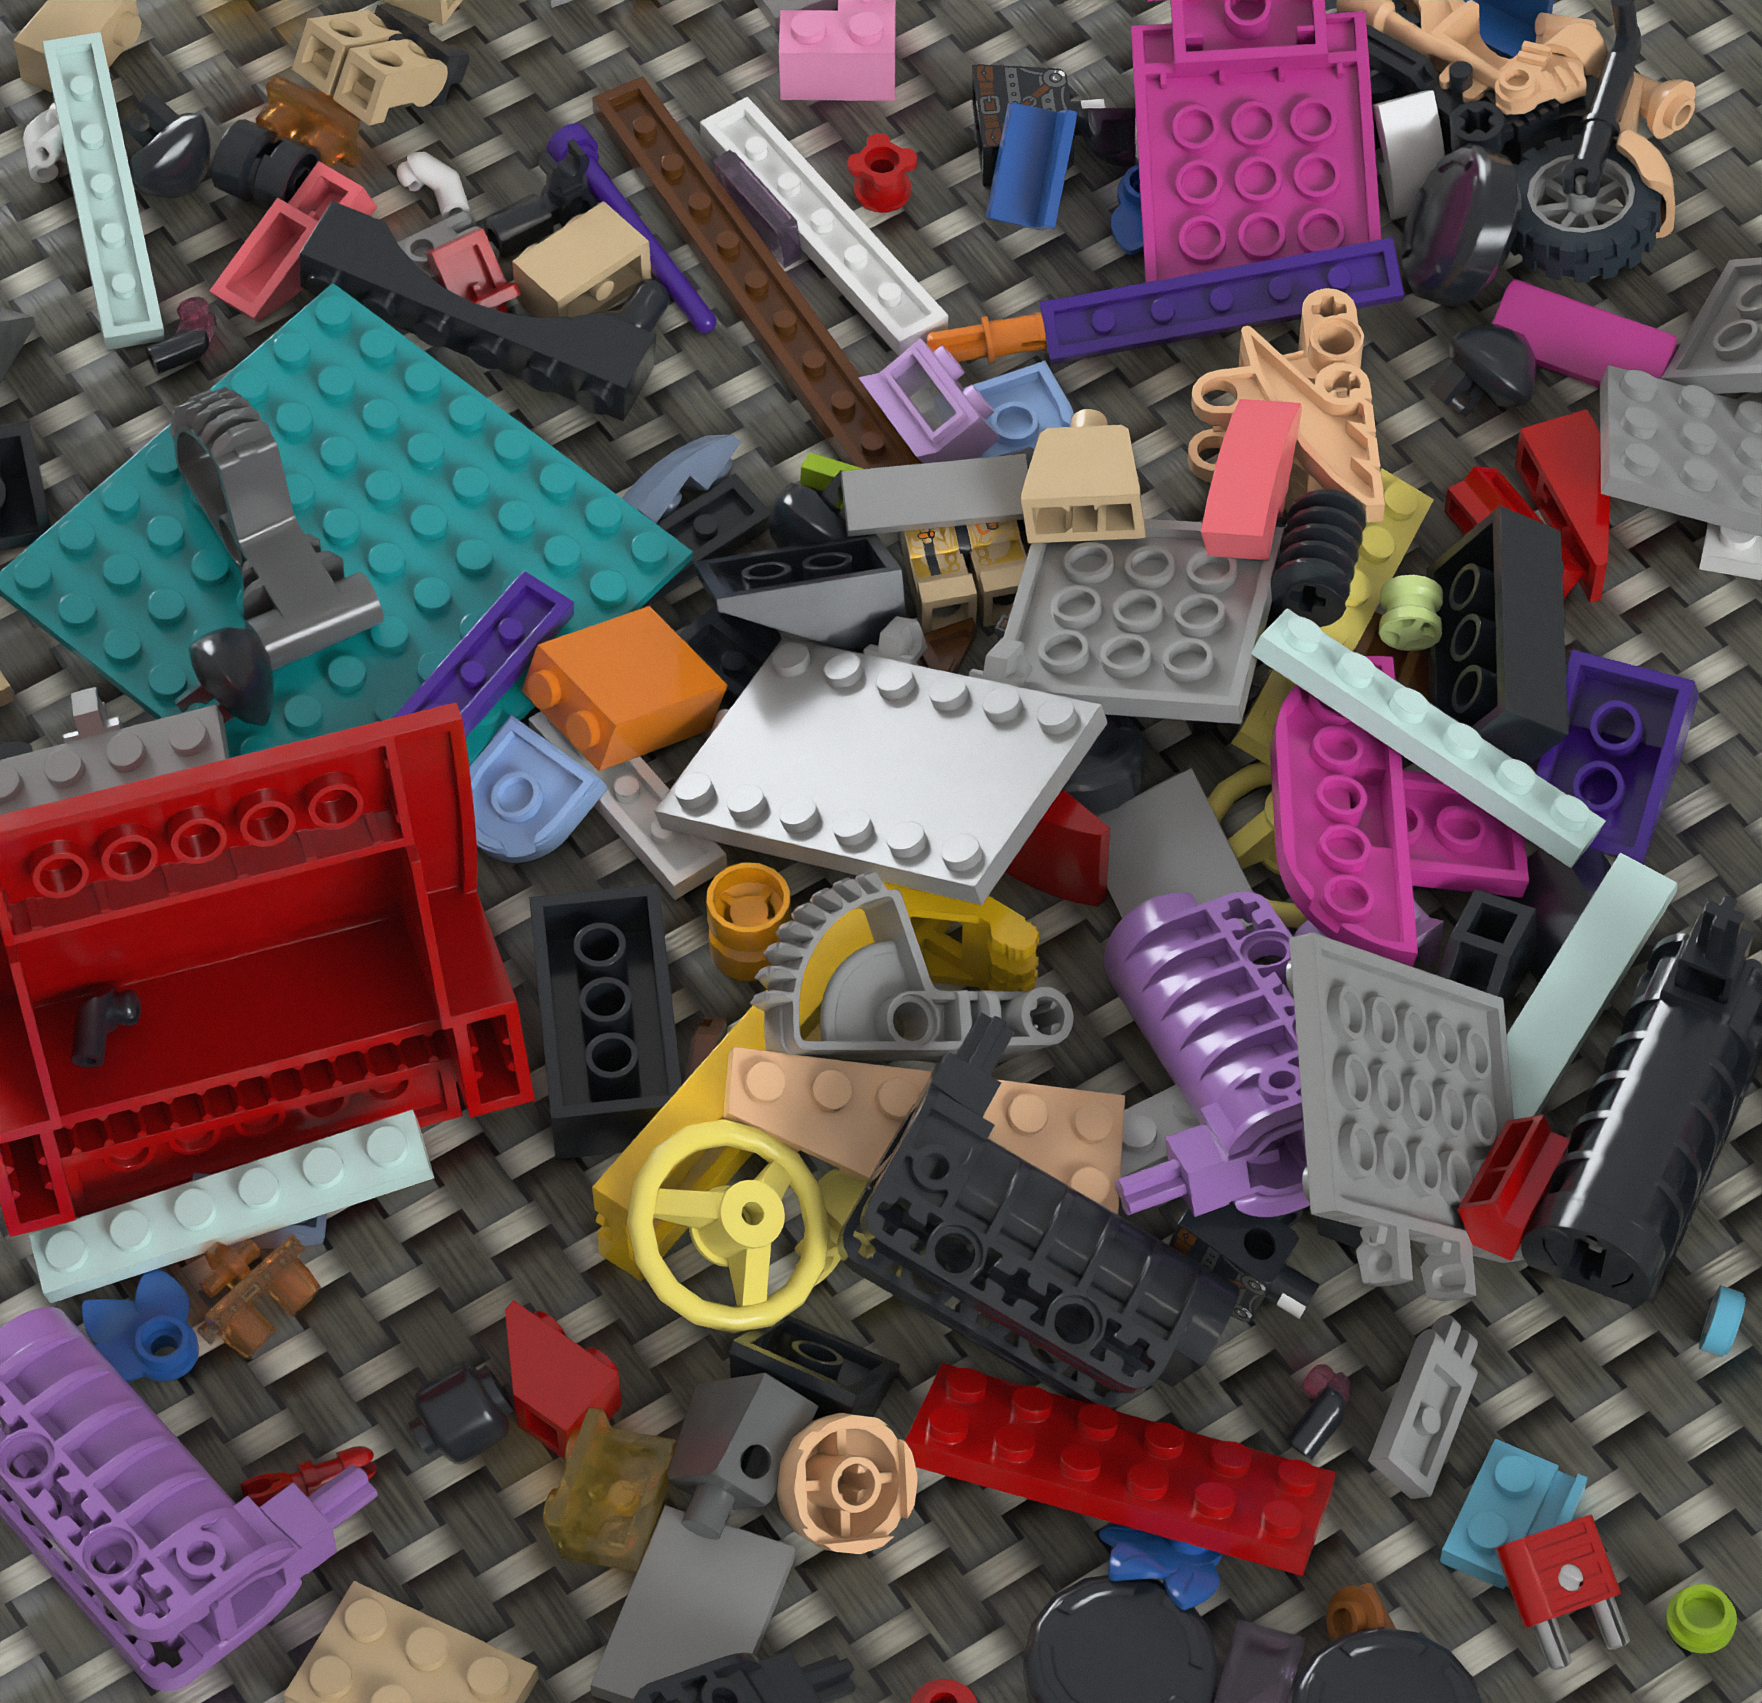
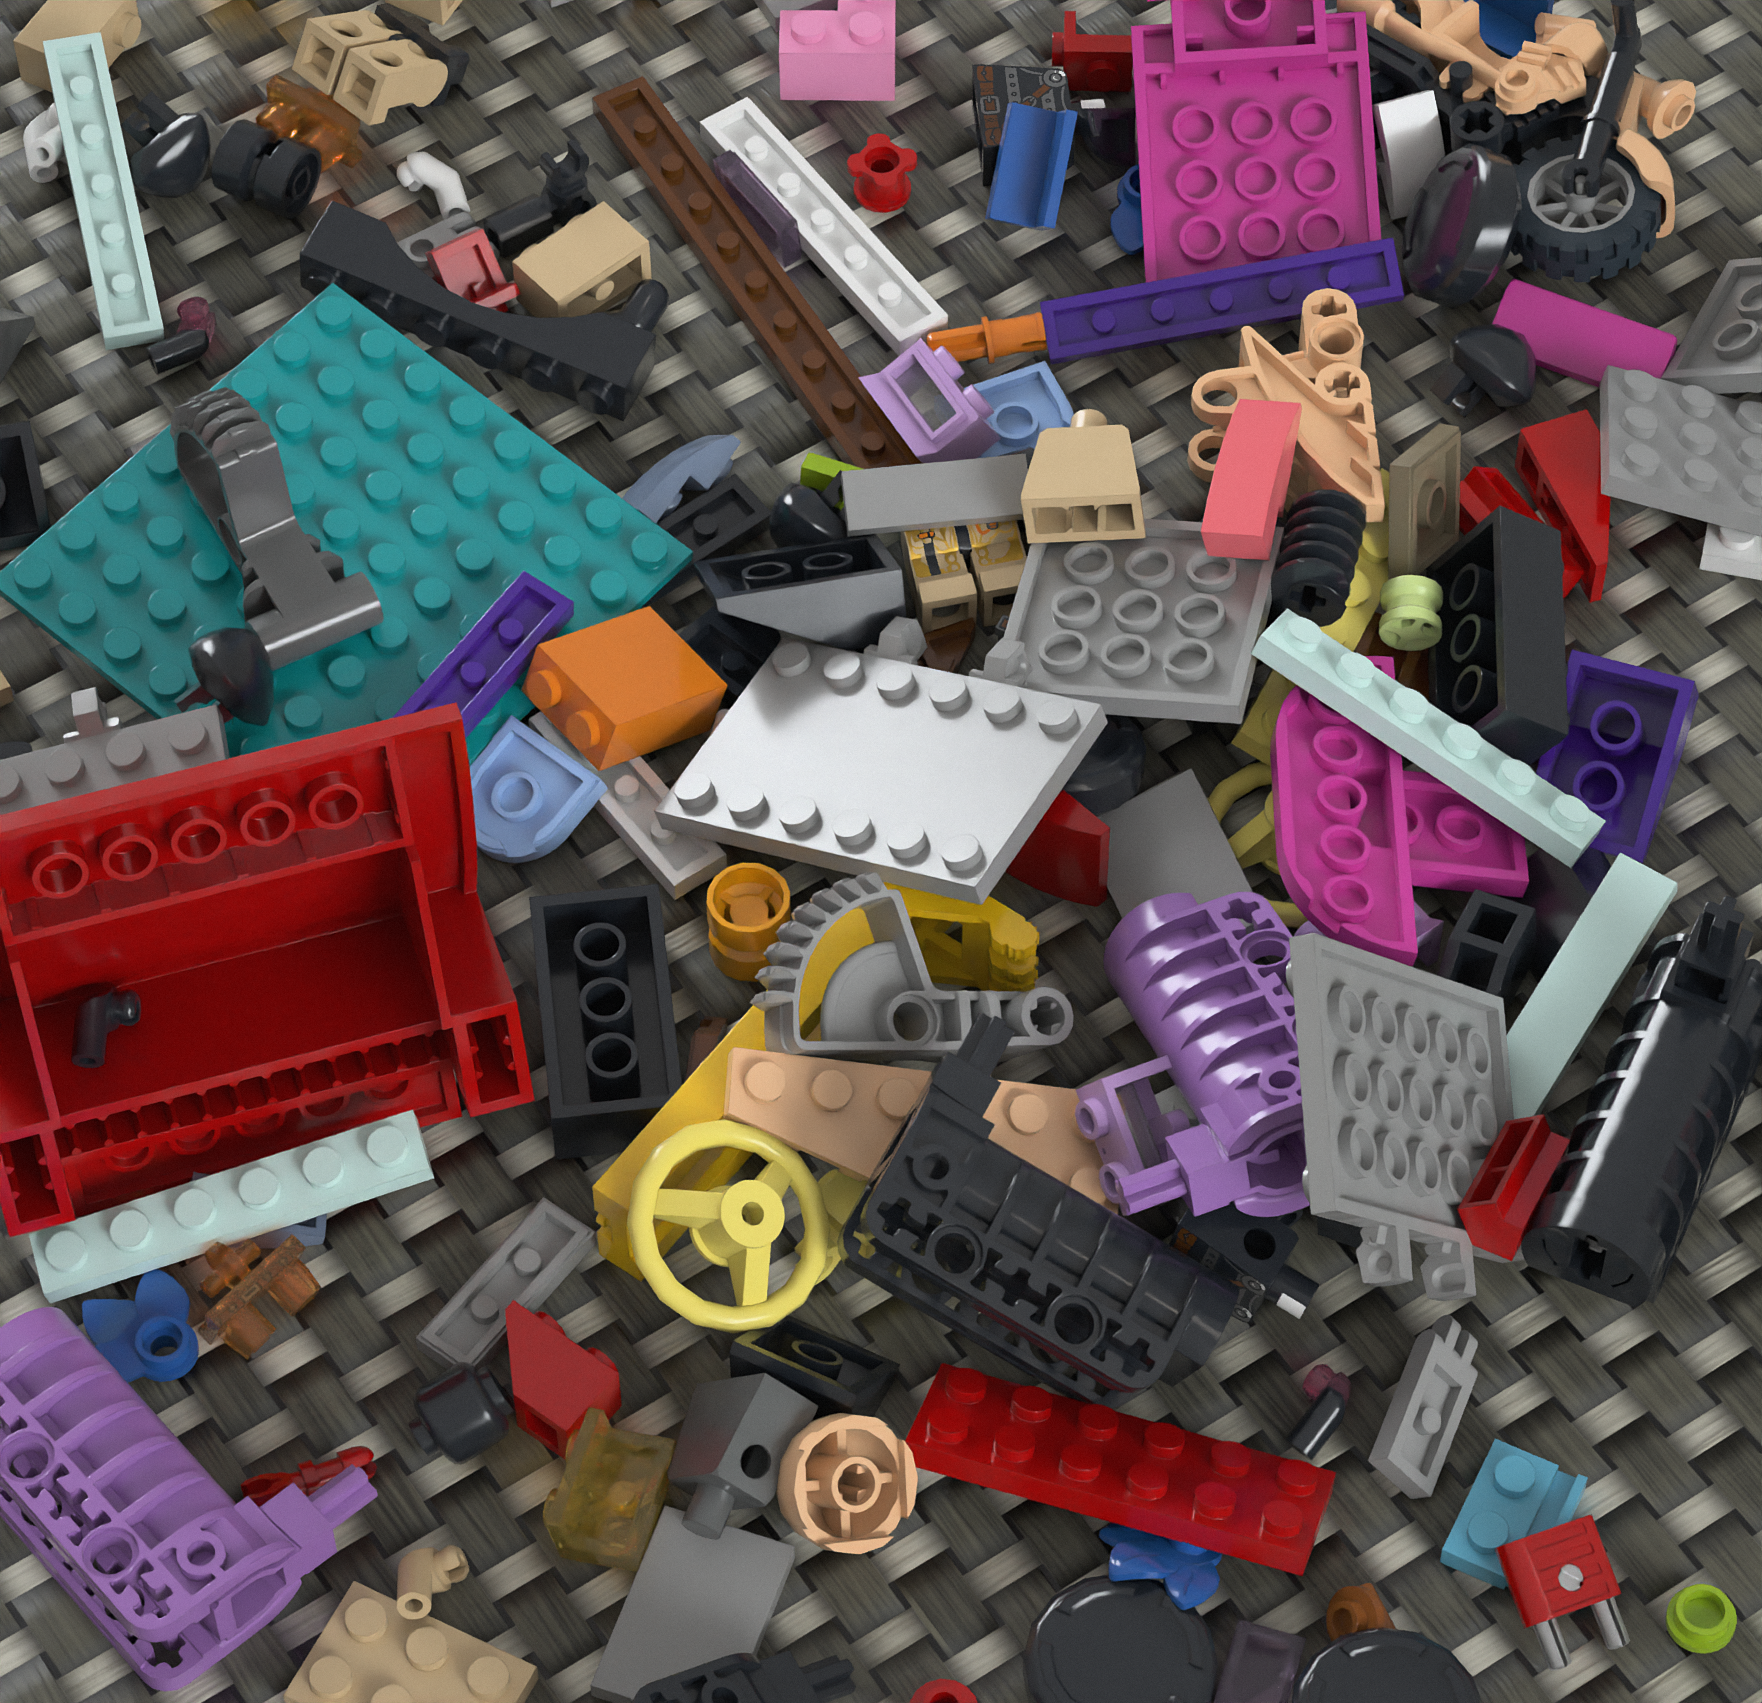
(268, 263): coral slope -> none
(427, 1573): none -> tan arm
(522, 1270): none -> light grey tile
(604, 190): dark purple piece -> none
(1093, 61): none -> red bracket
(1127, 1123): none -> lavender window
(1424, 501): none -> dark tan tile
(1722, 1321): medium azure tile -> none

